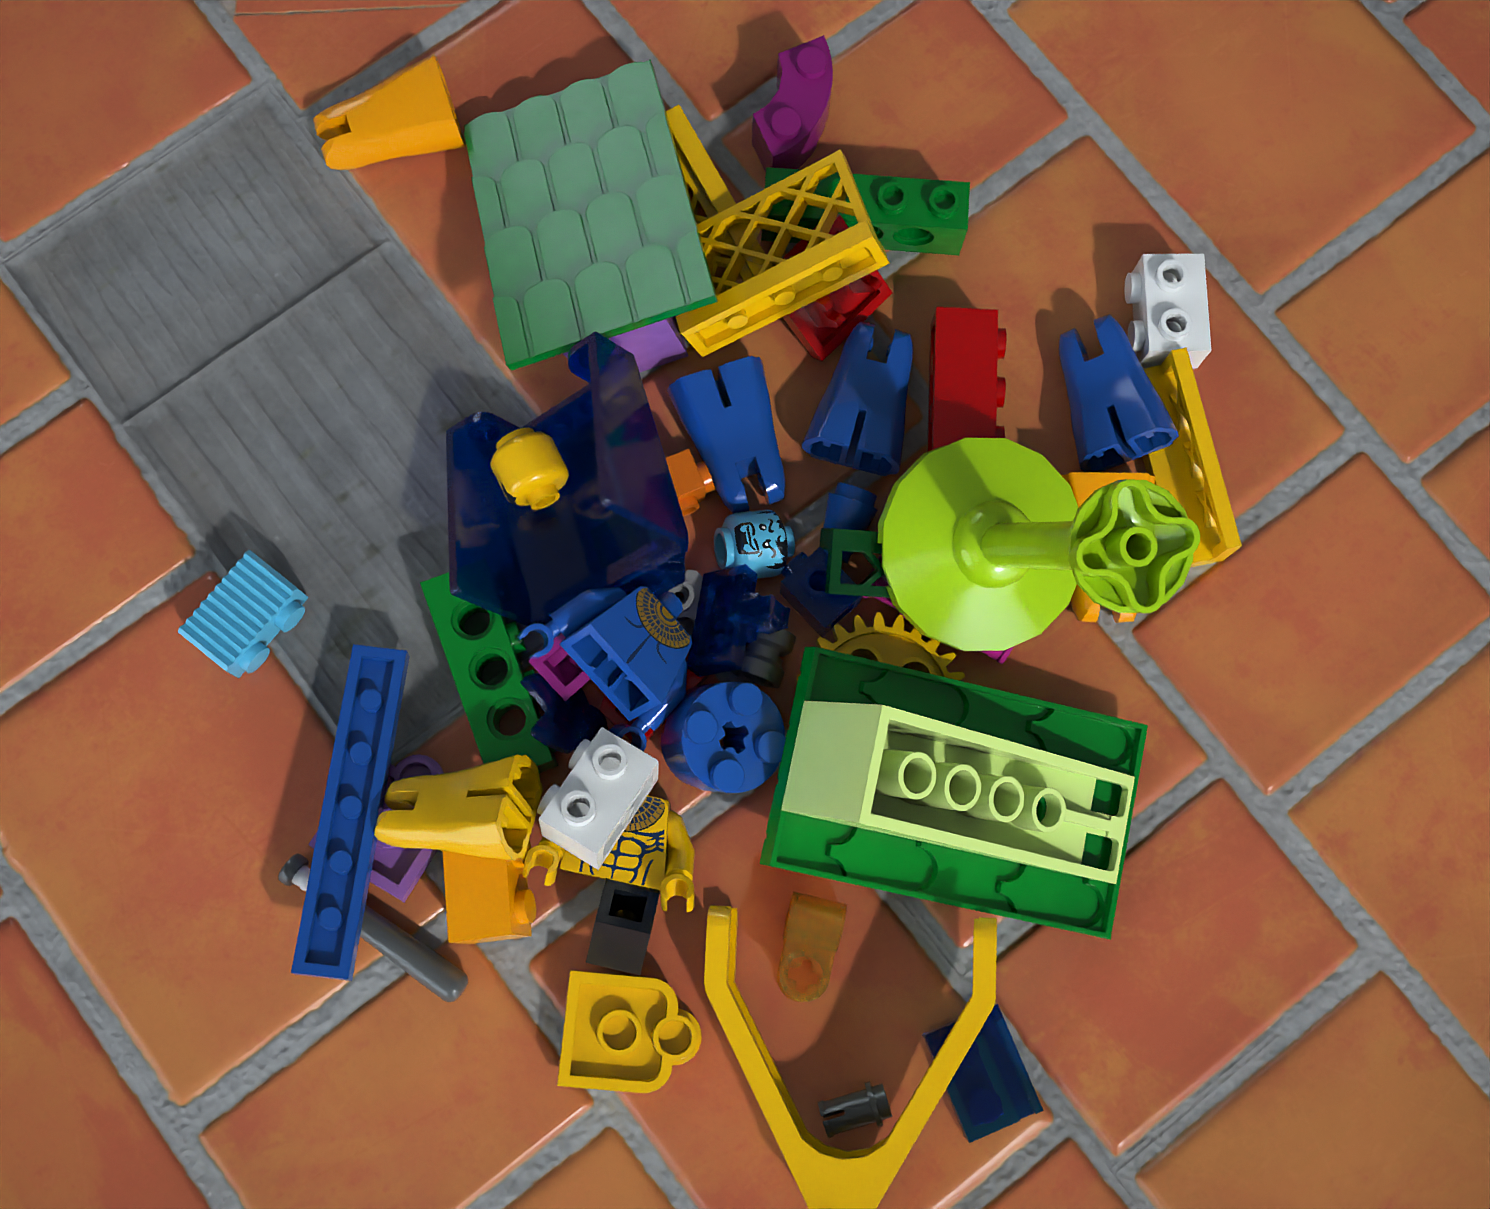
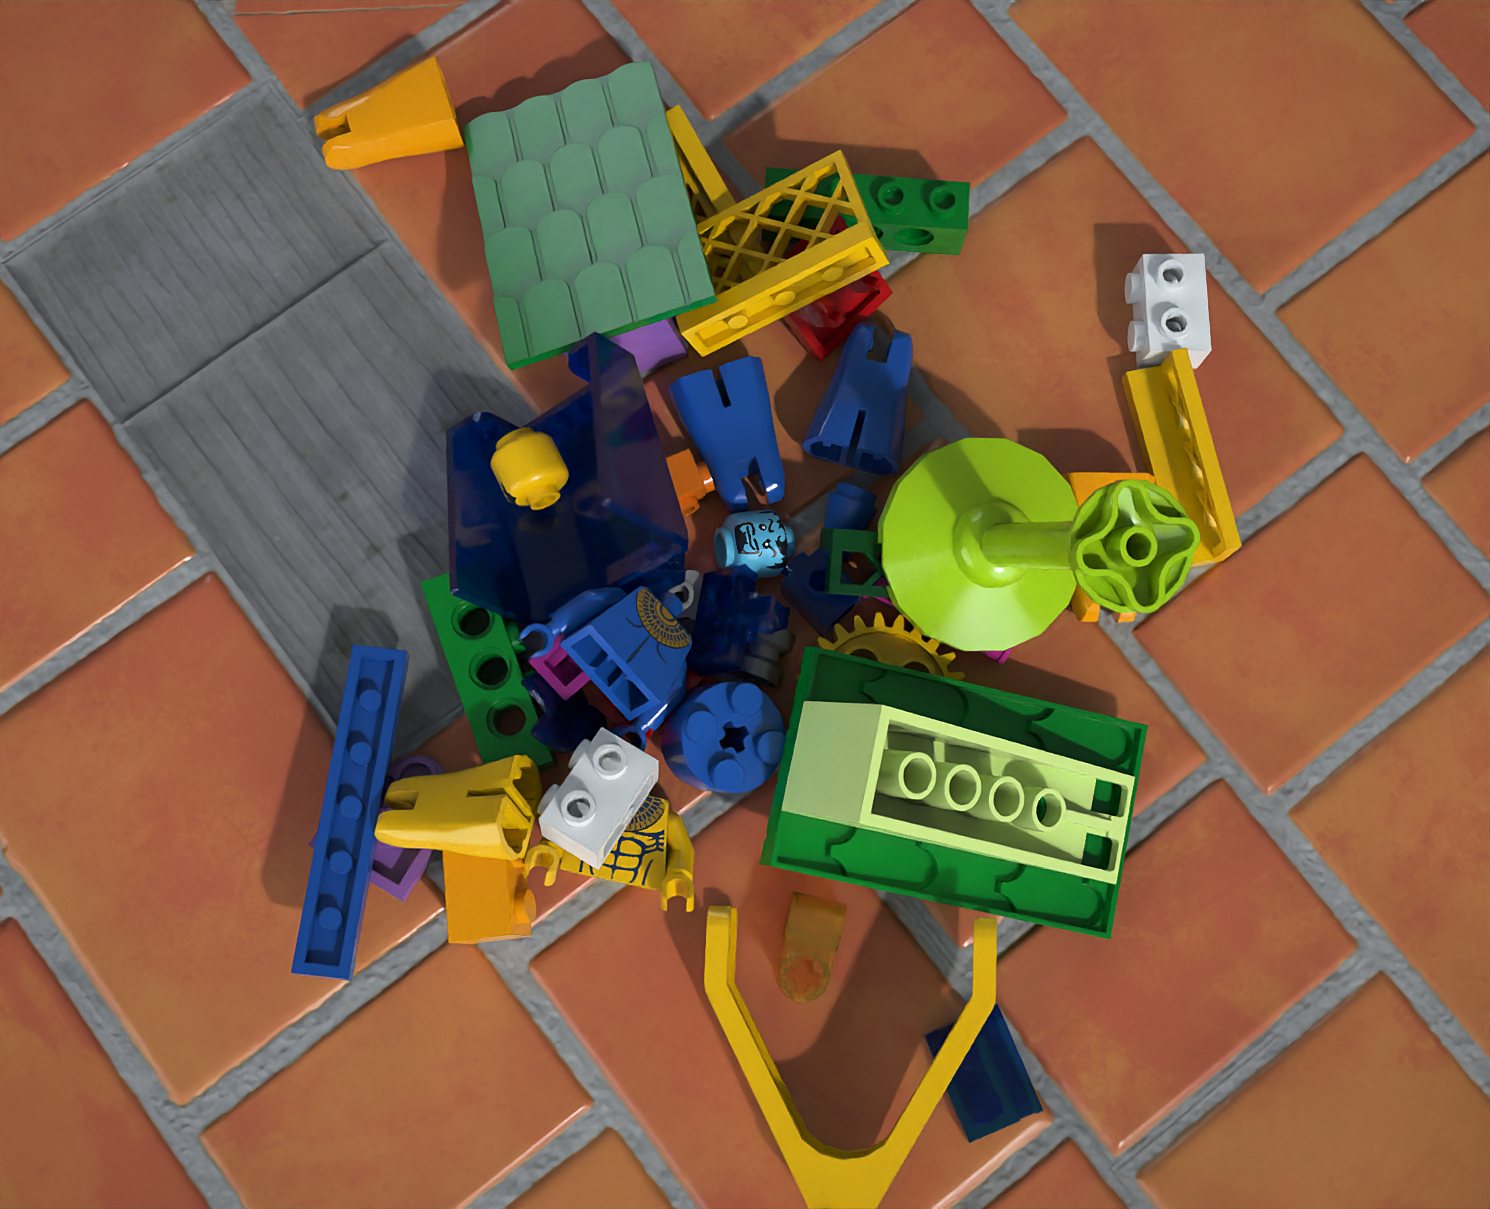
(244, 615): medium azure brick -> none
(393, 942): dark grey piece -> none
(623, 926): black brick -> none
(623, 1033): yellow plate -> none
(795, 118): magenta brick -> none
(859, 1107): dark grey pin -> none
(964, 375): red brick -> none
(1112, 400): blue piece -> none

